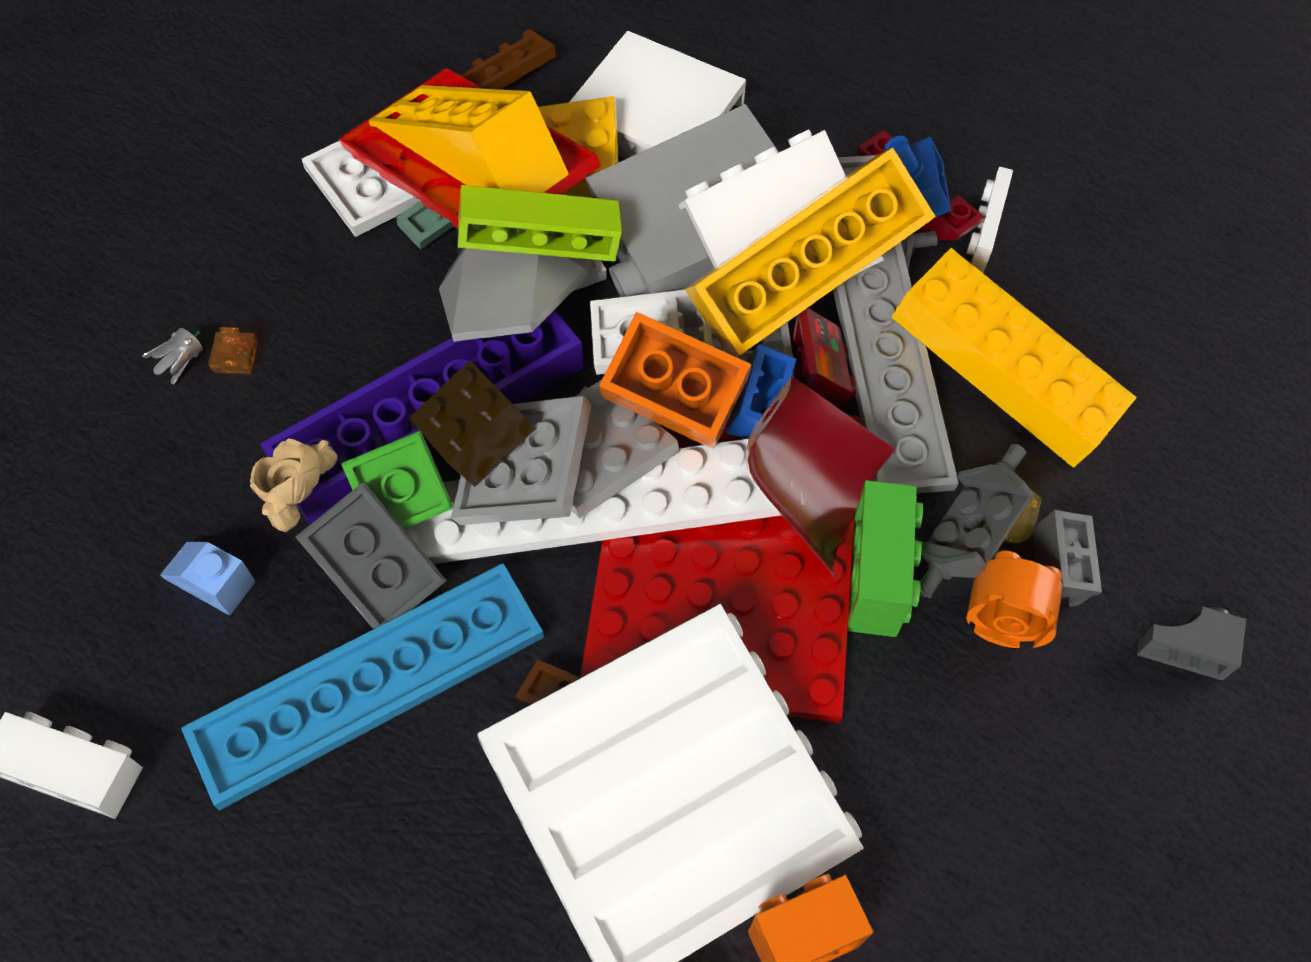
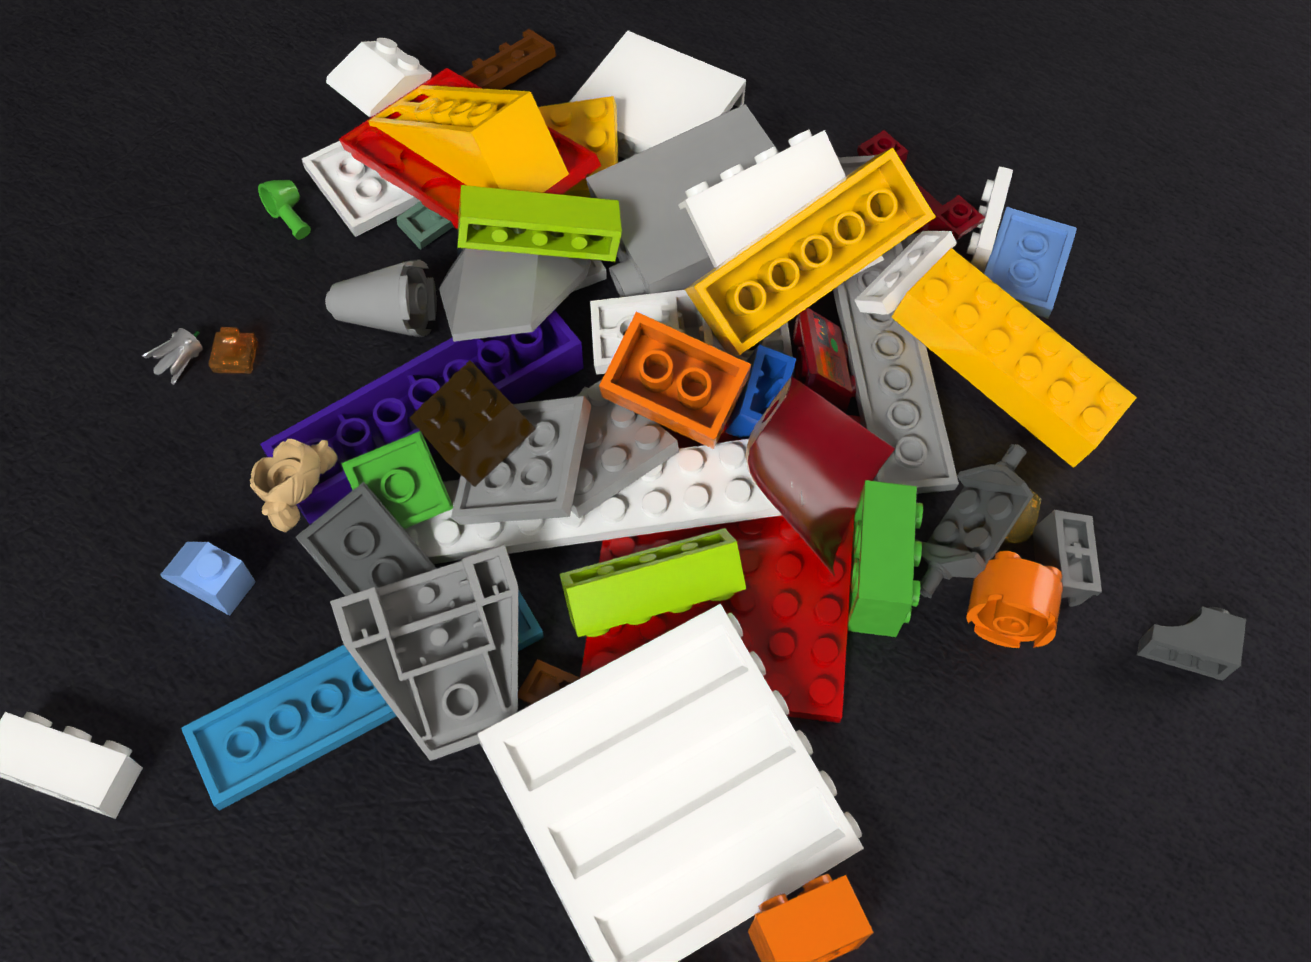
(278, 200): none -> bright green bar
(377, 75): none -> white slope
(387, 299): none -> light grey cone
(440, 648): none -> light grey wedge
(653, 582): none -> lime brick
(904, 272): none -> white plate
(925, 169): blue brick -> none
(1030, 259): none -> medium blue plate

